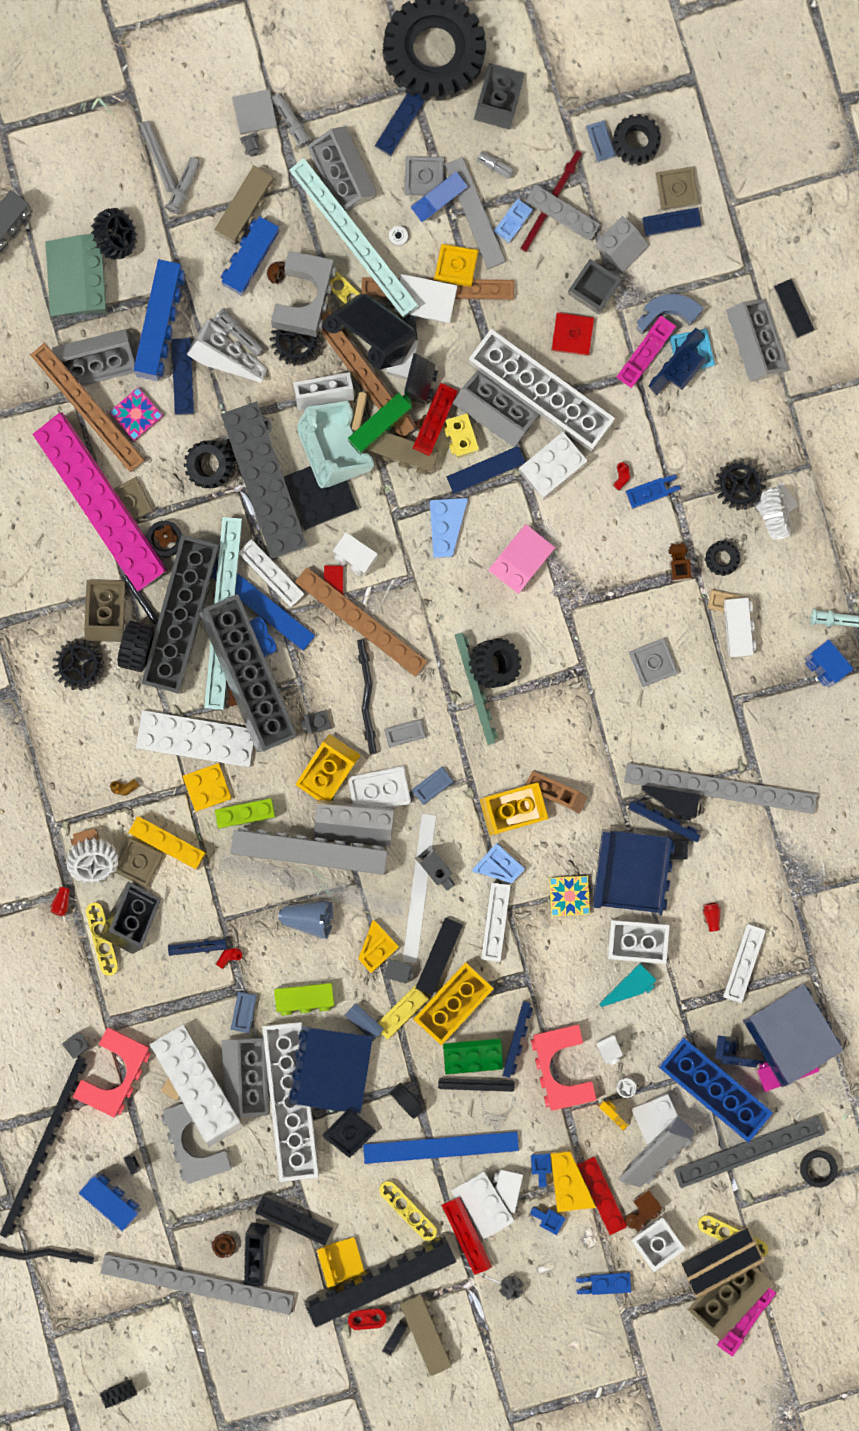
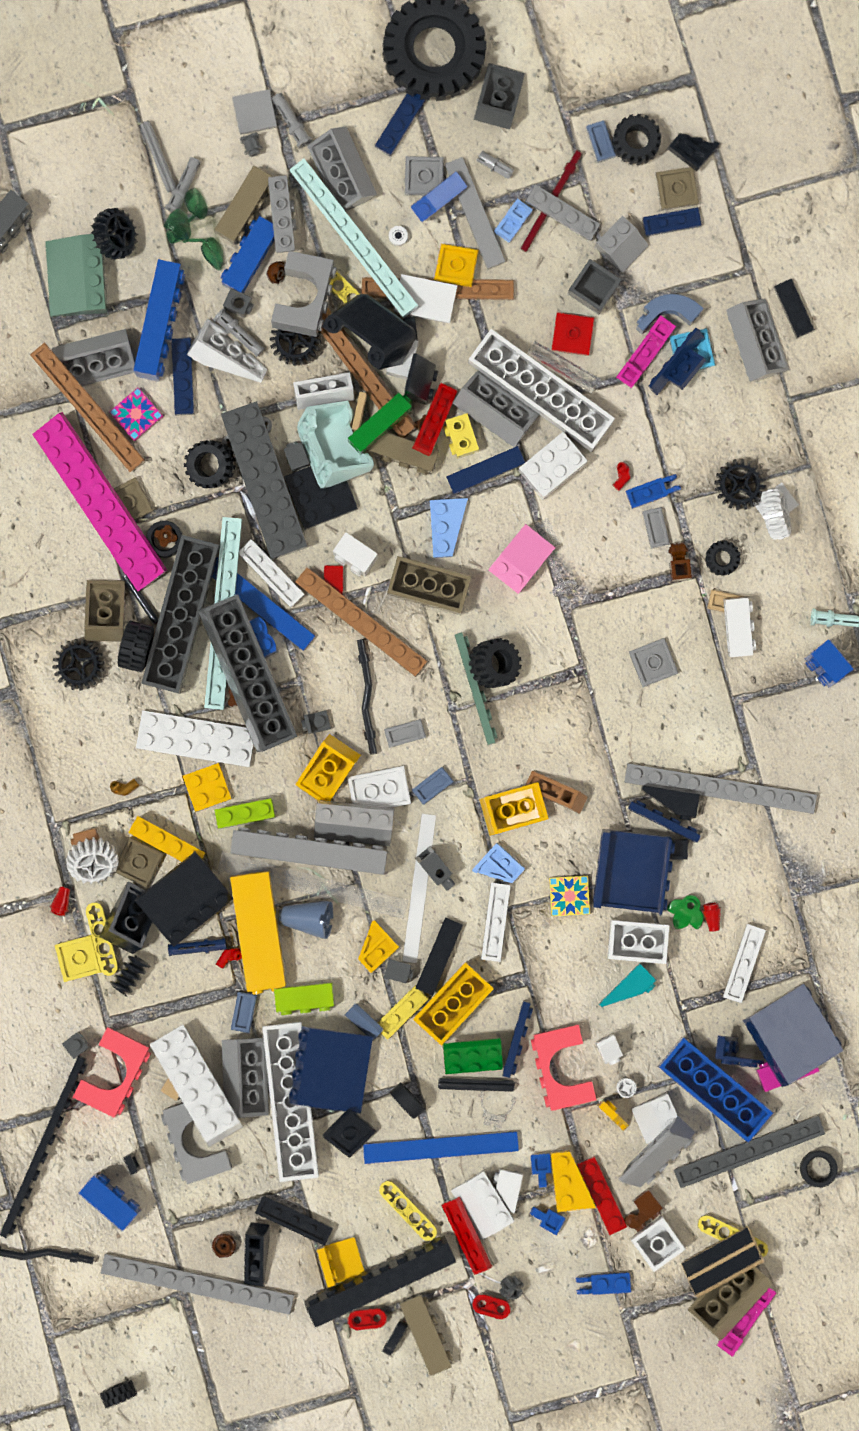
(77, 958): none -> light yellow tile
(129, 975): none -> black piece
(179, 228): none -> clear green plant
(184, 899): none -> black slope
(232, 297): none -> dark grey brick
(258, 931): none -> yellow brick
(281, 214): none -> light grey bracket
(296, 456): none -> dark grey brick
(429, 585): none -> dark tan brick
(491, 1305): none -> red plate
(563, 367): none -> clear plate
(655, 528): none -> light grey tile
(684, 915): none -> green plate
(692, 150): none -> black wing

